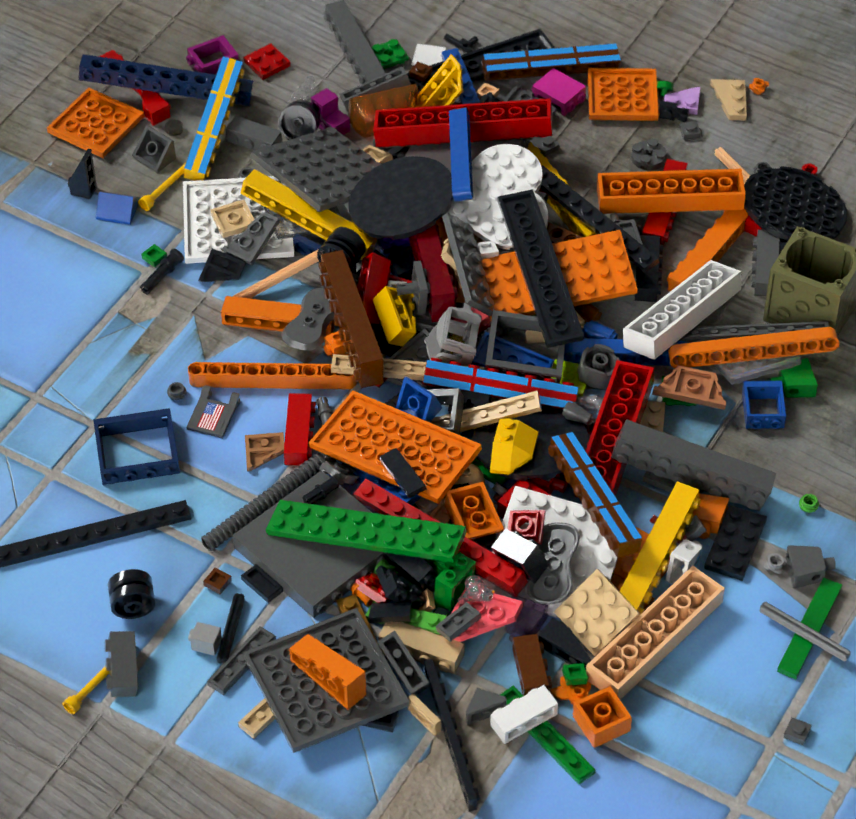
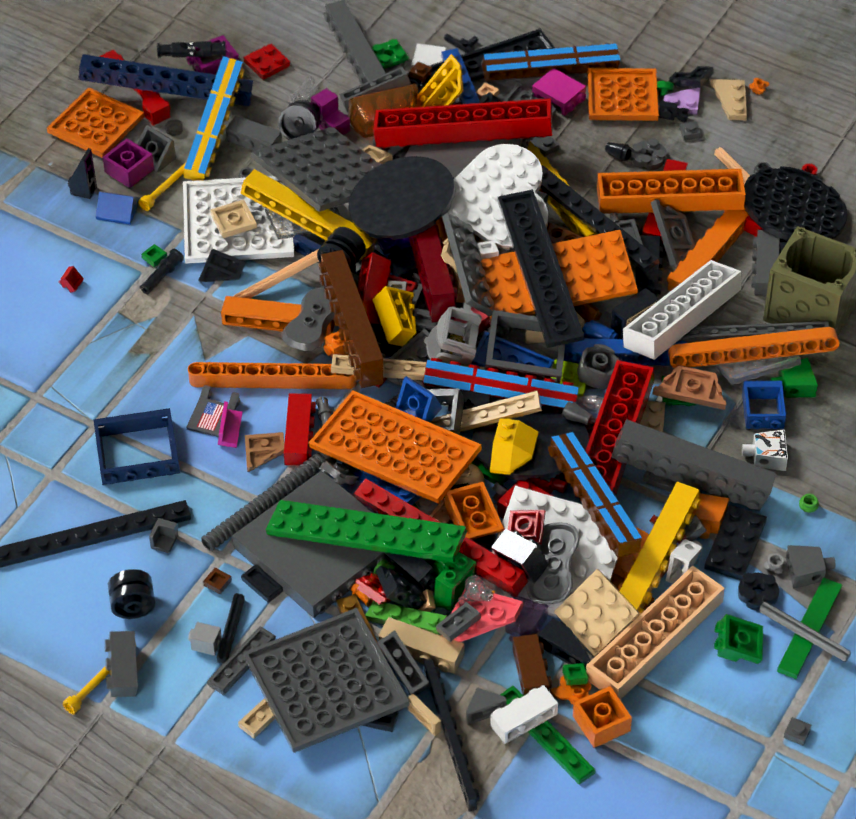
(71, 279): none -> red tile
(128, 163): none -> magenta brick
(163, 535): none -> dark grey panel
(176, 391): dark grey plate -> none
(184, 49): none -> black piece
(229, 427): none -> dark pink panel
(252, 241): dark grey wing -> none
(321, 491): black axle -> none
(329, 670): orange wedge -> none
(390, 612): black tile -> none
(402, 473): black tile -> none
(418, 287): dark grey plate -> none
(461, 154): blue beam -> none
(618, 150): none -> black cone
(631, 309): none -> black brick
(674, 232): none -> dark grey wing
(694, 79): none -> black plate
(739, 639): none -> green plate
(761, 581): none -> black plate
(768, 450): none -> white torso

